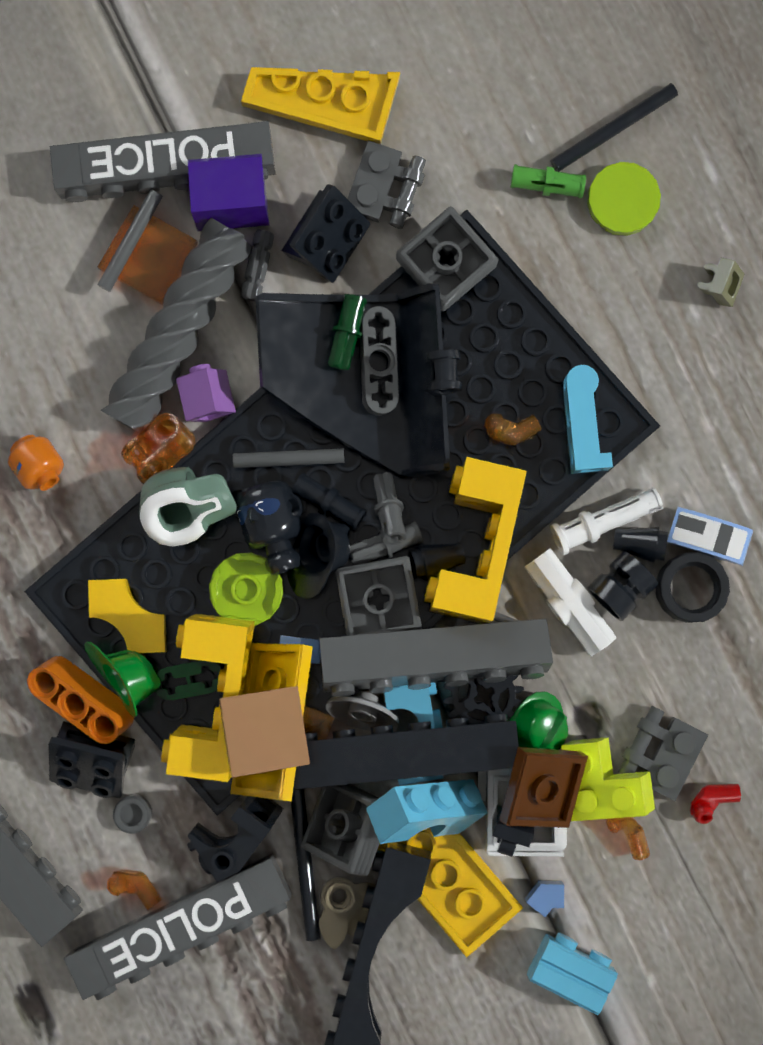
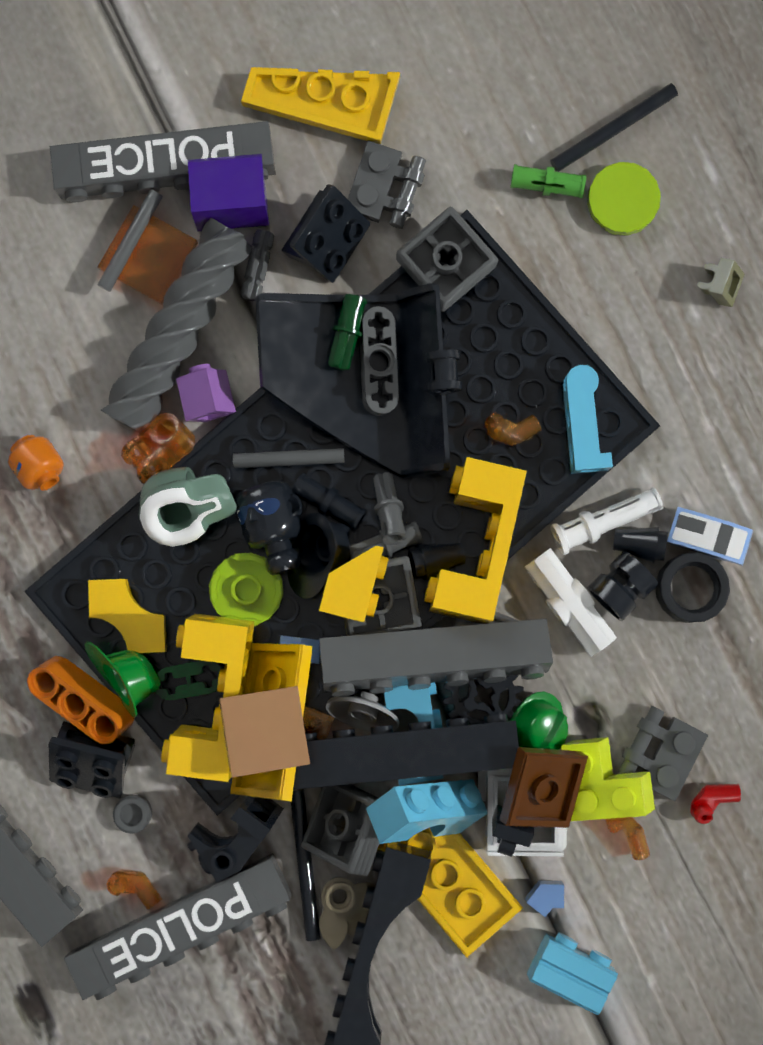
(351, 586): none -> yellow slope

